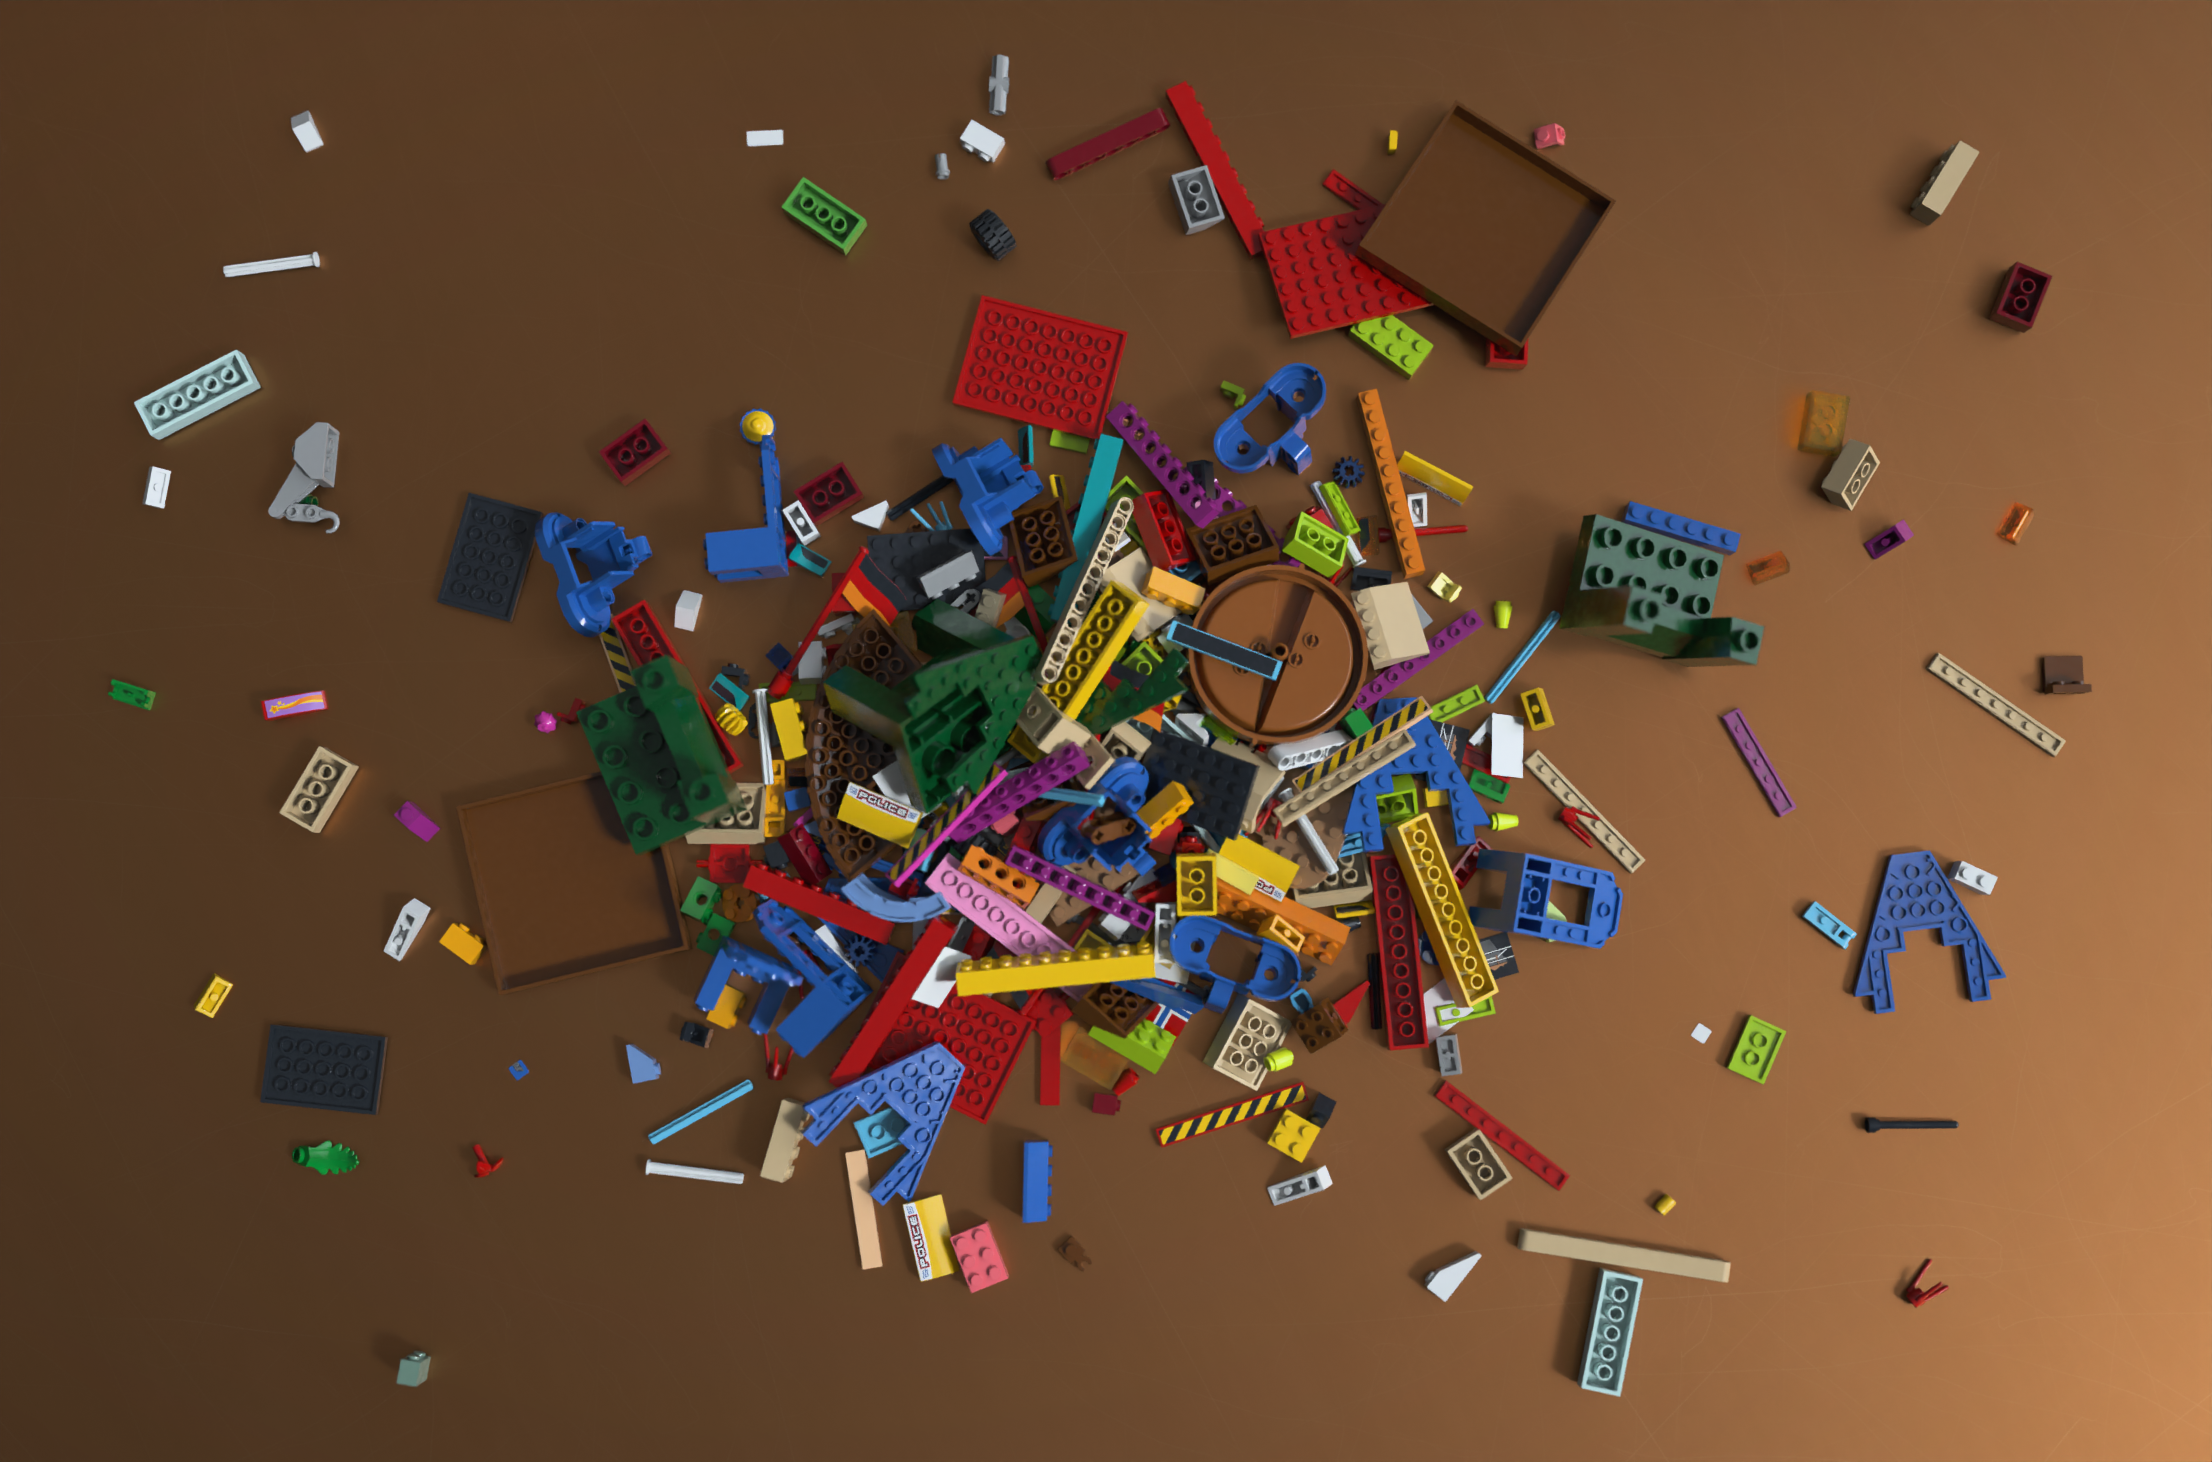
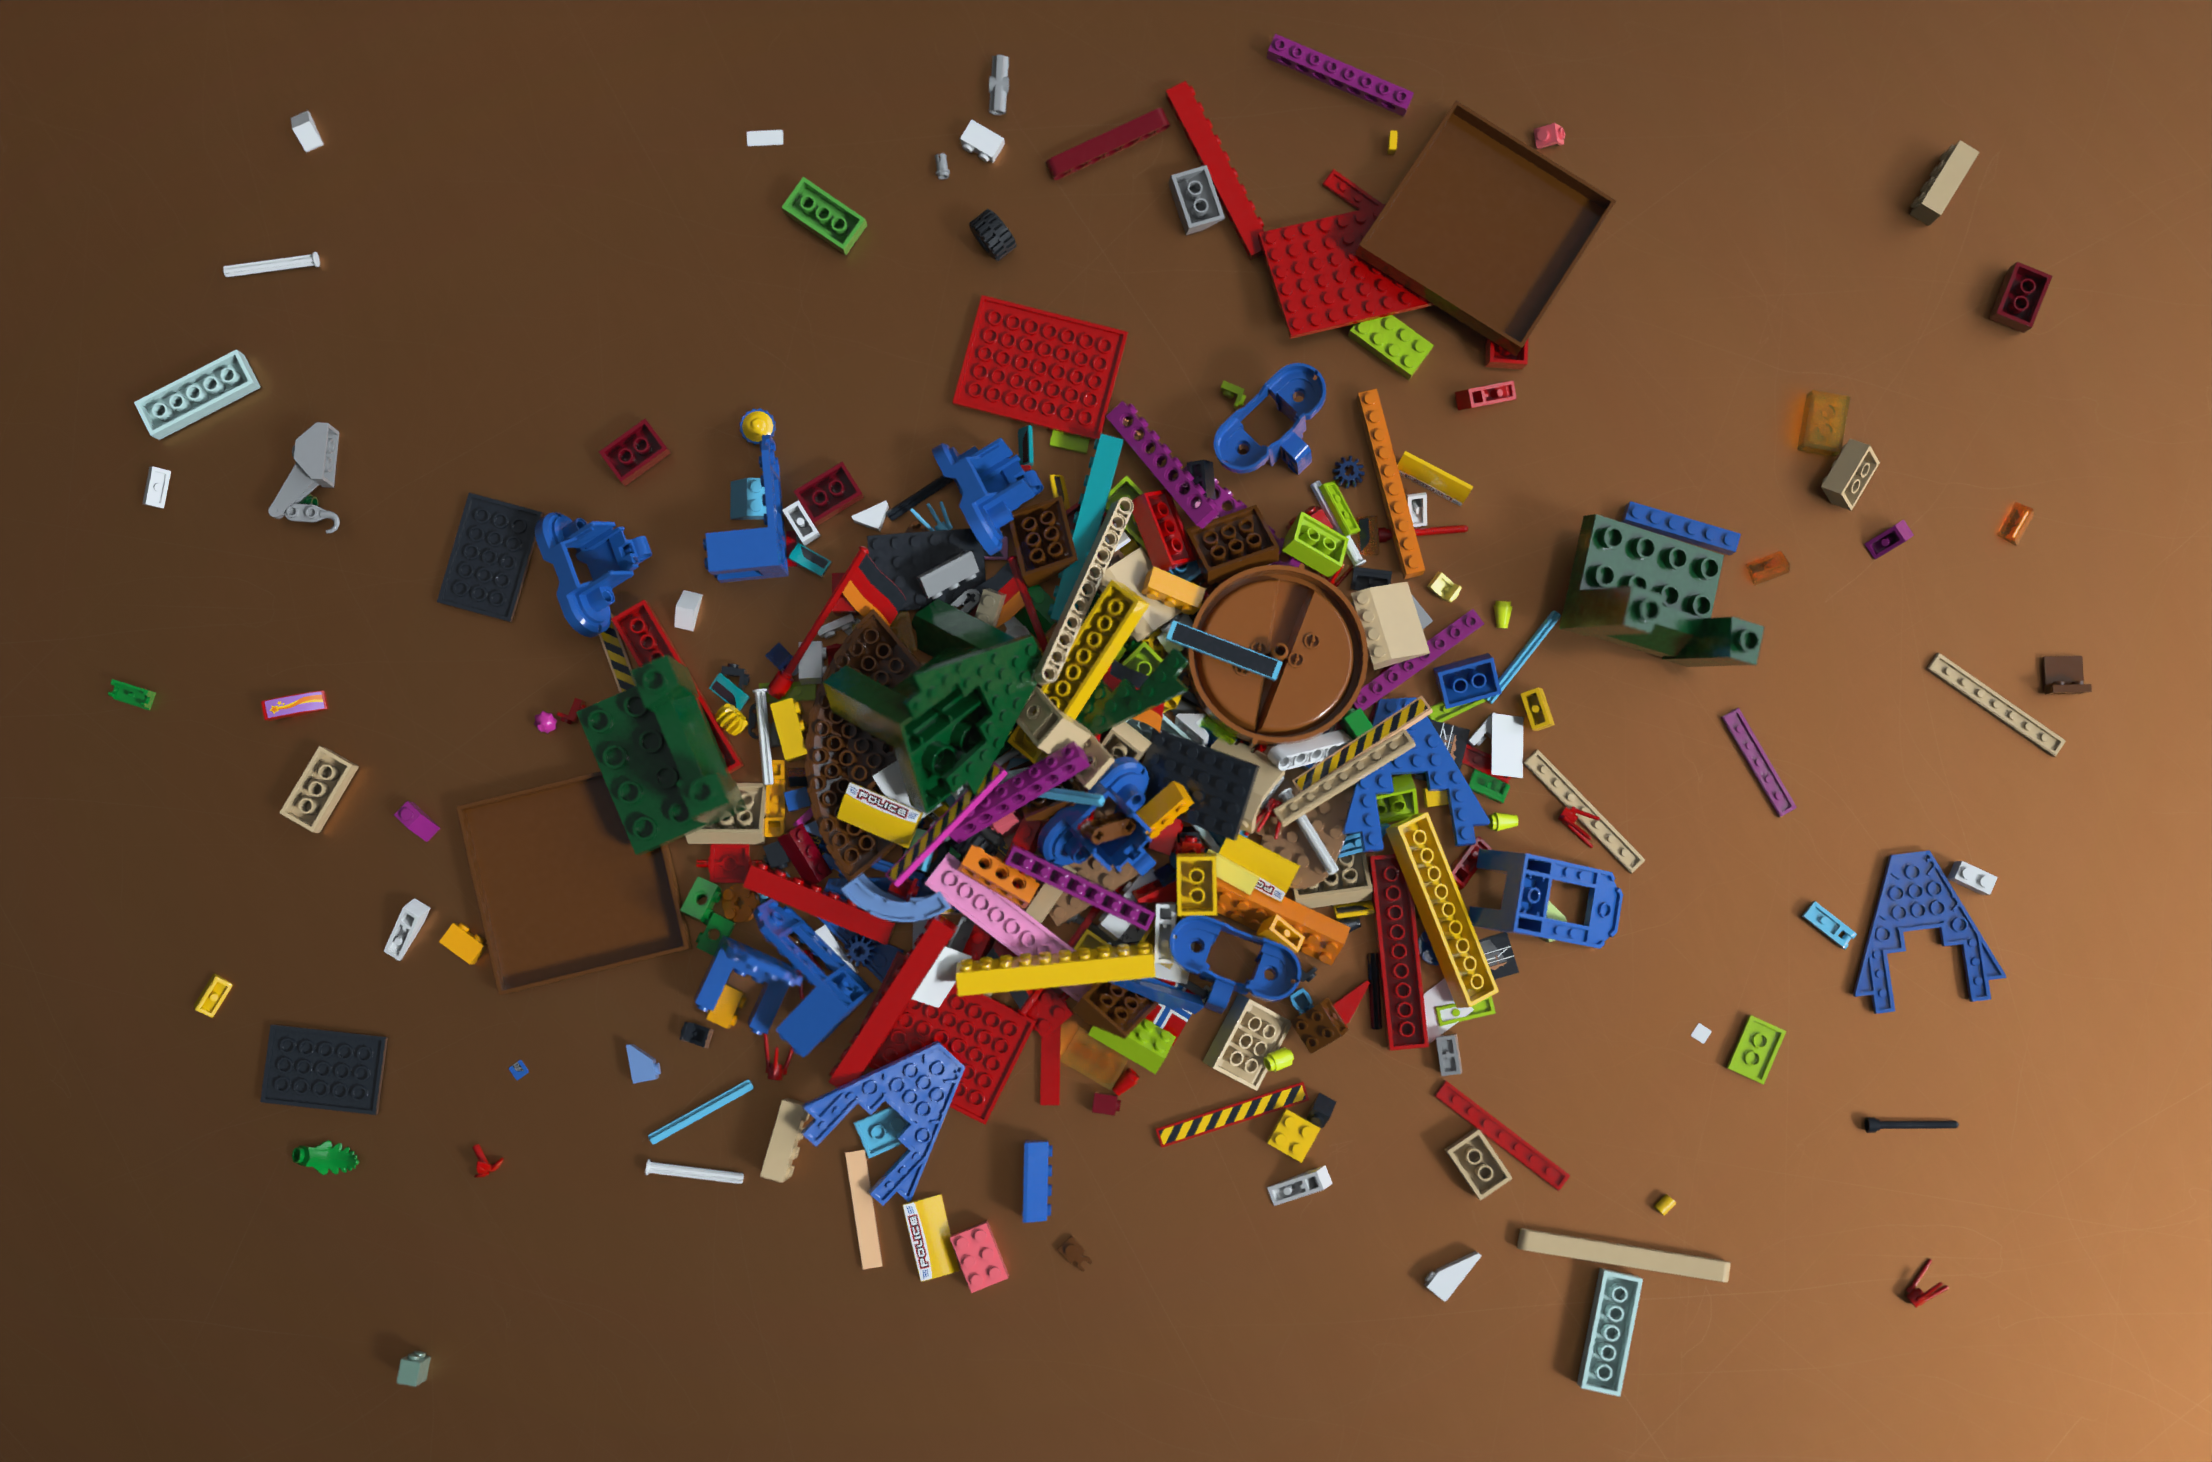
(747, 500): none -> medium azure slope
(1339, 75): none -> magenta brick
(1467, 680): none -> blue slope
(1485, 395): none -> red slope

